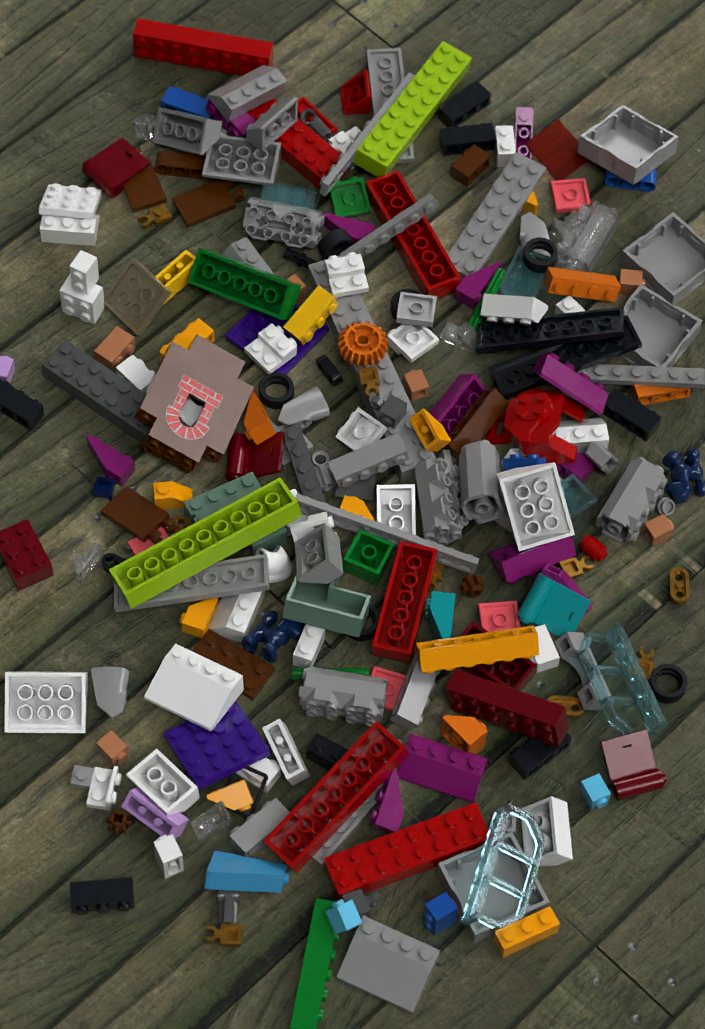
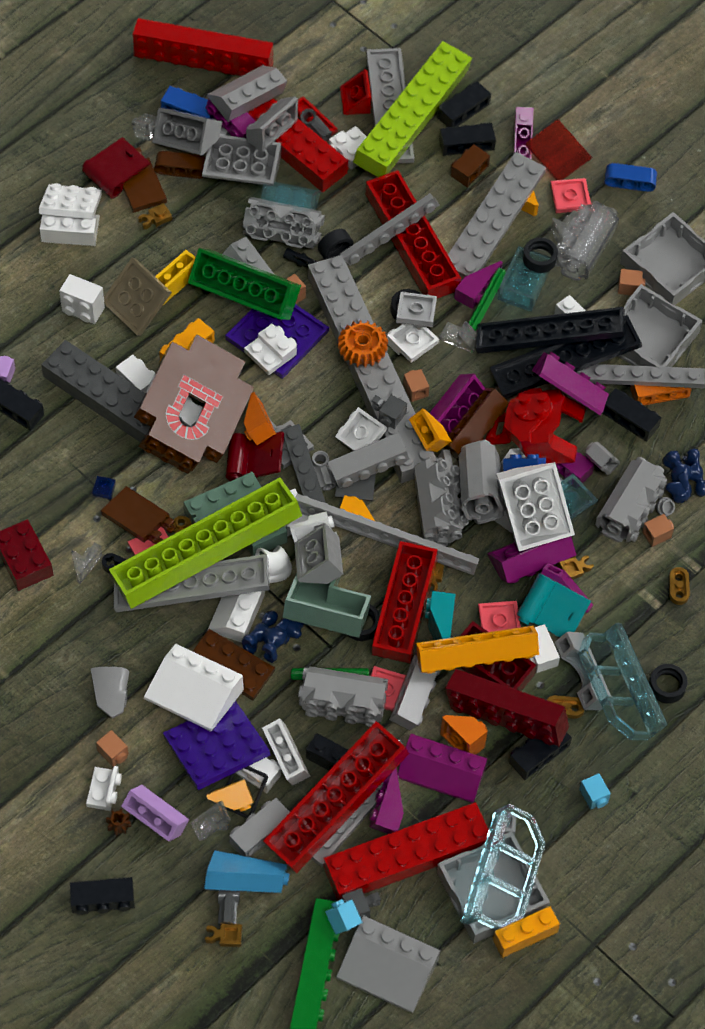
(45, 702): white slope -> none
(81, 777): light grey plate -> none
(84, 272): white brick -> none
(111, 461): magenta slope -> none
(115, 348): nougat brick -> none
(164, 783): white slope -> none
(168, 855): white brick -> none
(171, 495): light orange slope -> none
(198, 617): light orange slope -> none
(207, 201): reddish brown tile -> none
(276, 378): black tyre -> none
(305, 409): light grey panel -> none
(308, 646): white brick -> none
(311, 315): yellow brick -> none
(329, 370): black beam -> none
(346, 159): light grey plate -> none
(346, 275): white plate -> none
(350, 198): green plate -> none
(356, 229): magenta slope -> none
(368, 557): green brick -> none
(369, 379): pearl gold plate -> none
(397, 506): white slope -> none
(439, 914): blue brick -> none
(472, 585): reddish brown gear -> none
(504, 145): white brick -> none
(512, 308): white slope -> none
(531, 228): light grey panel -> none
(553, 823): white slope -> none
(581, 284): orange brick -> none
(583, 433): white slope -> none
(593, 548): red brick -> none
(628, 144): light grey tile -> none
(633, 767): door -> none
(645, 662): pearl gold plate -> none

